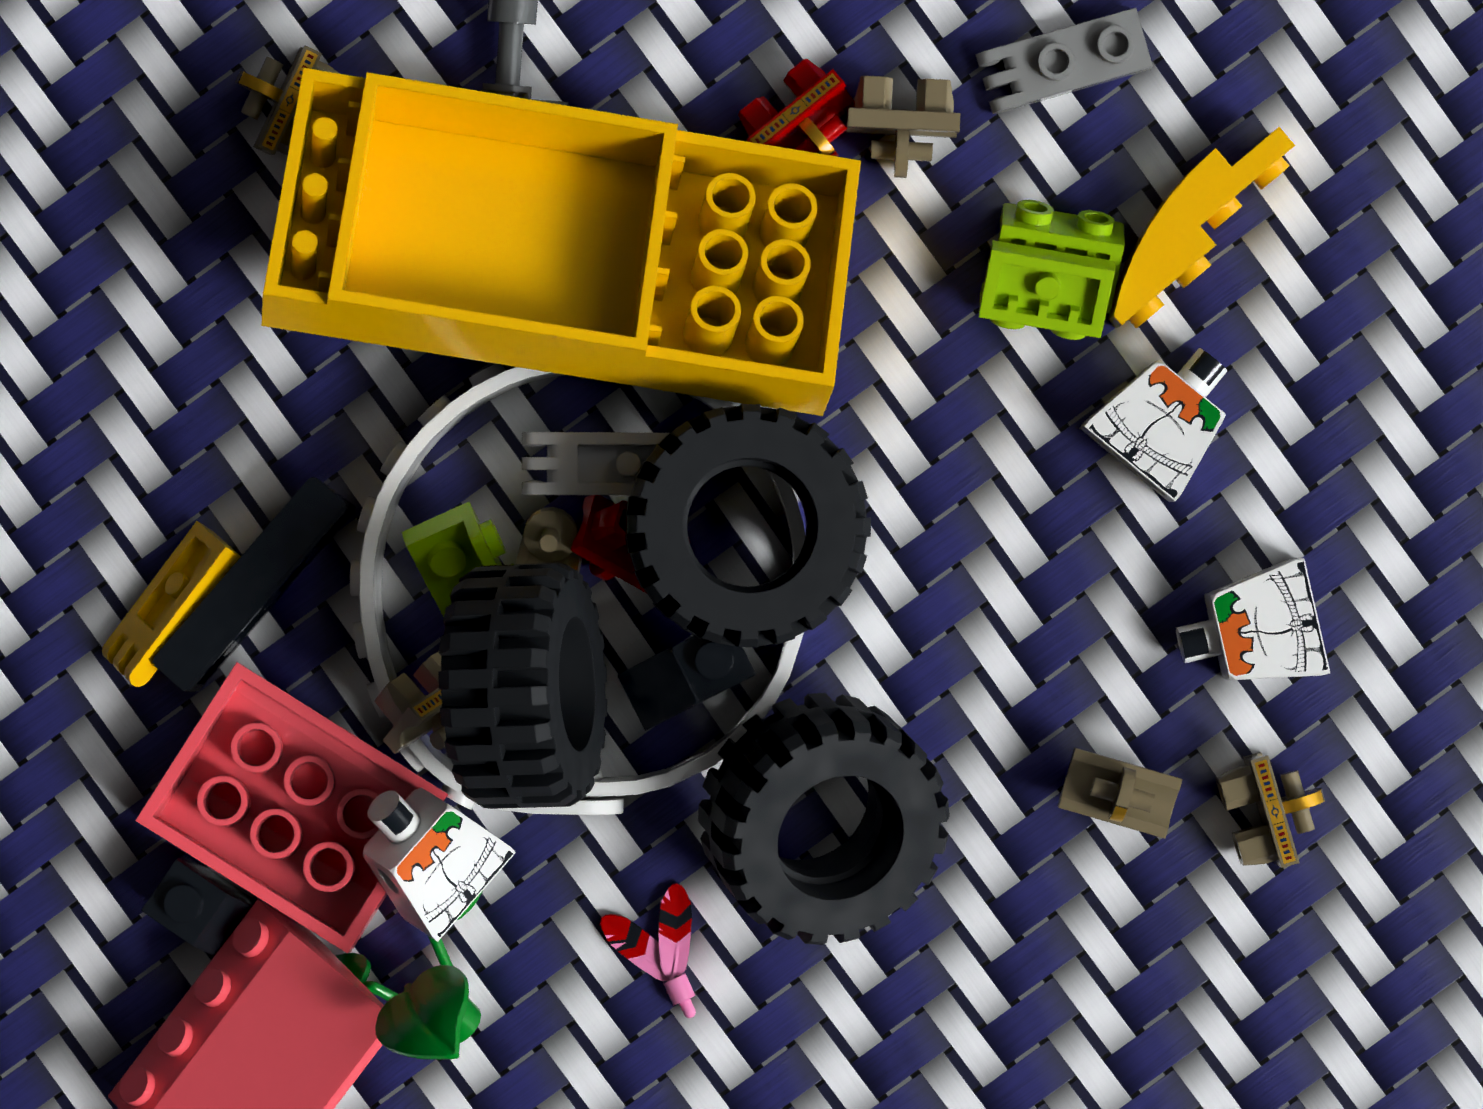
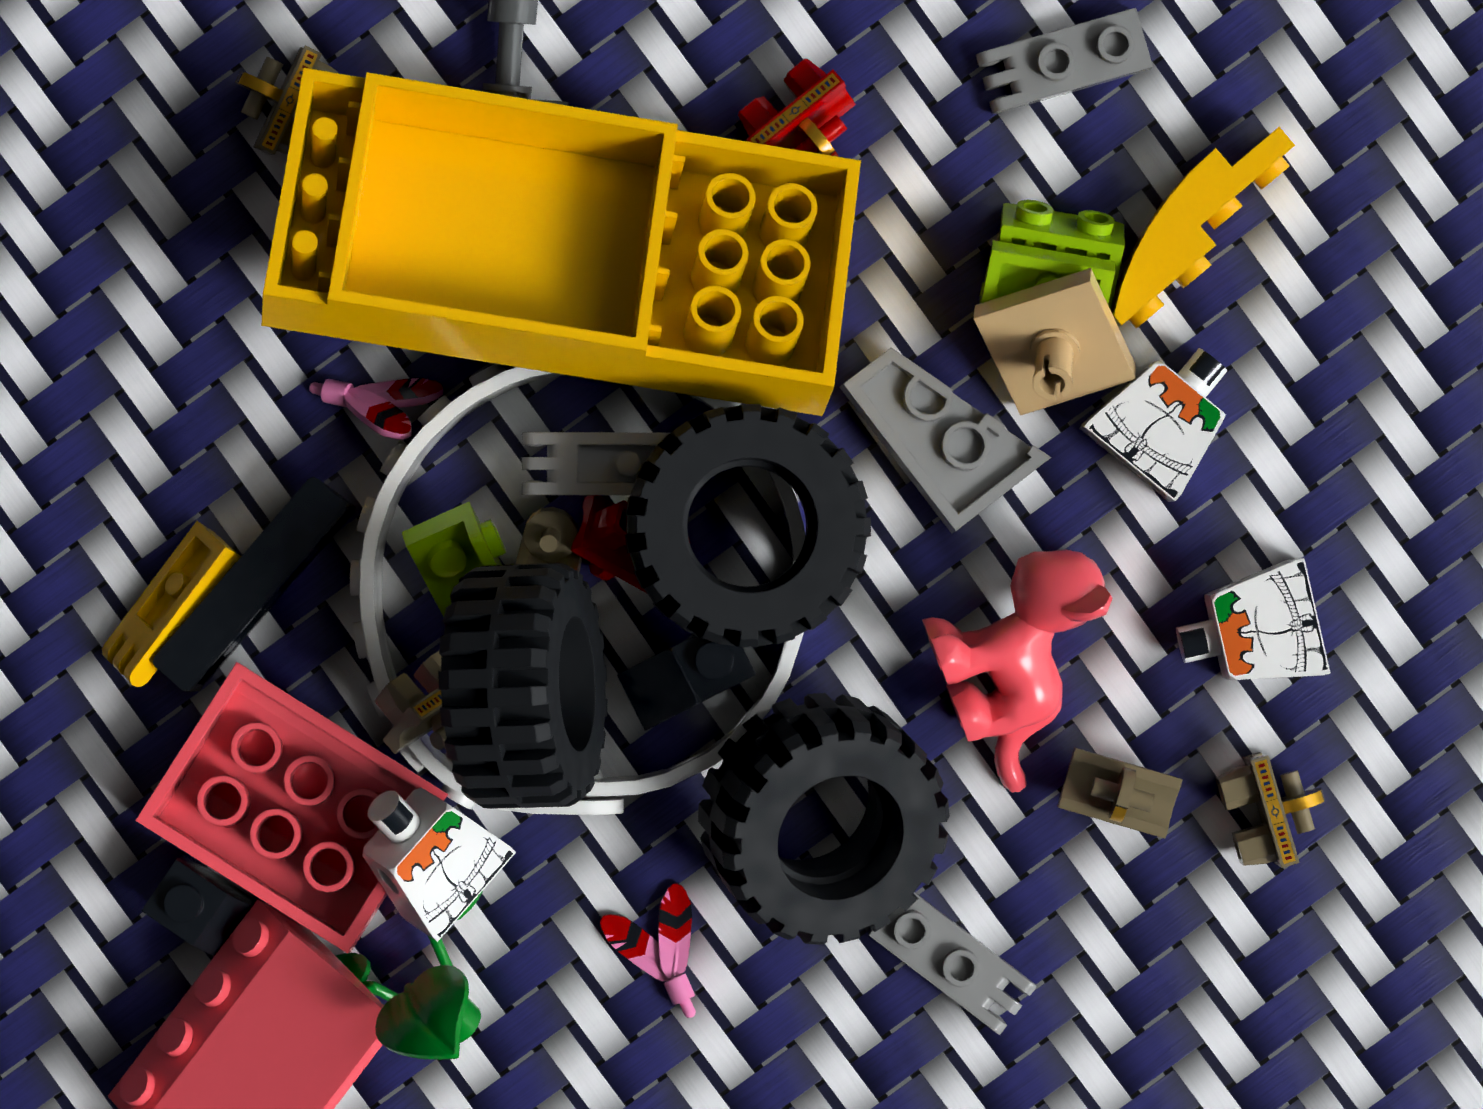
(380, 402): none -> piece
(875, 115): dark tan hips -> none
(940, 441): none -> light grey wing
(953, 961): none -> light grey hinge
(1049, 596): none -> coral animal
(1055, 342): none -> tan tile

